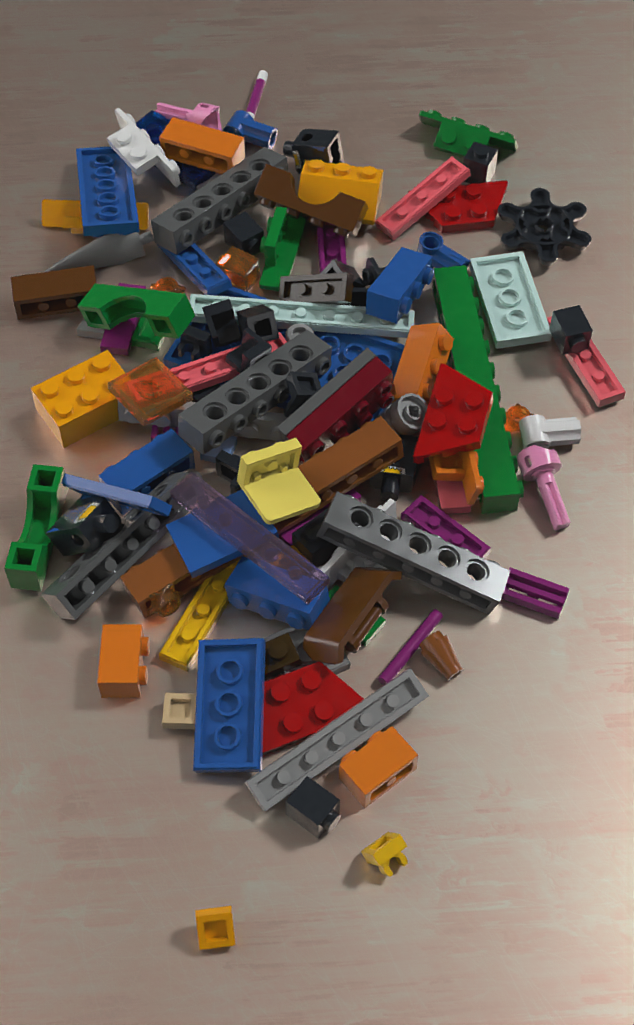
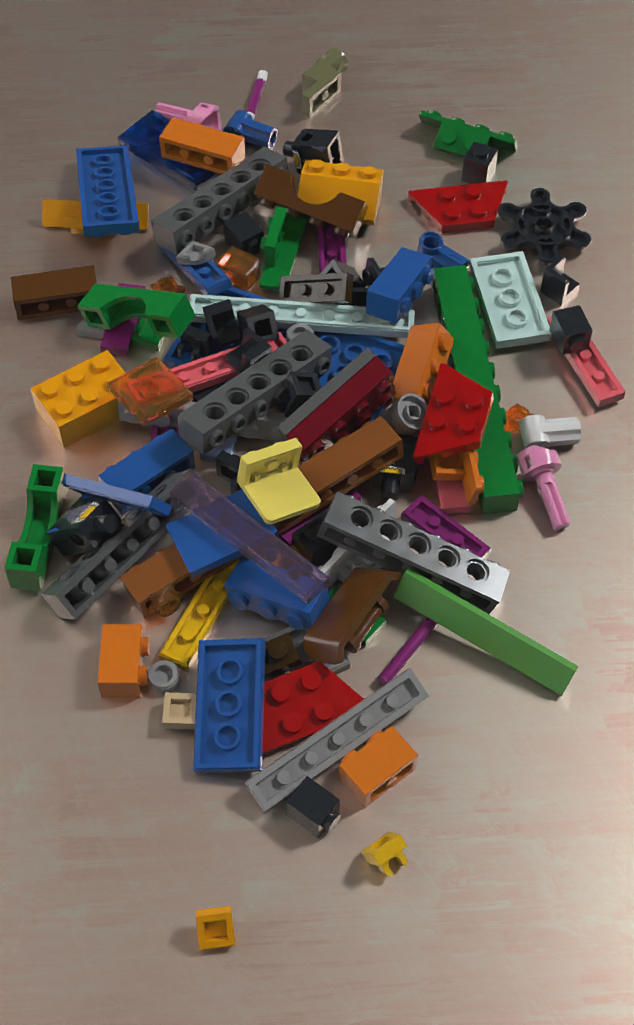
(106, 251): light grey piece -> none
(138, 151): white bracket -> none
(163, 677): none -> light grey tile
(195, 254): none -> light grey tile
(322, 81): none -> olive plate
(422, 198): coral tile -> none
(441, 655): dark orange cone -> none
(485, 631): none -> bright green tile
(535, 588): magenta tile -> none
(557, 284): none -> black panel

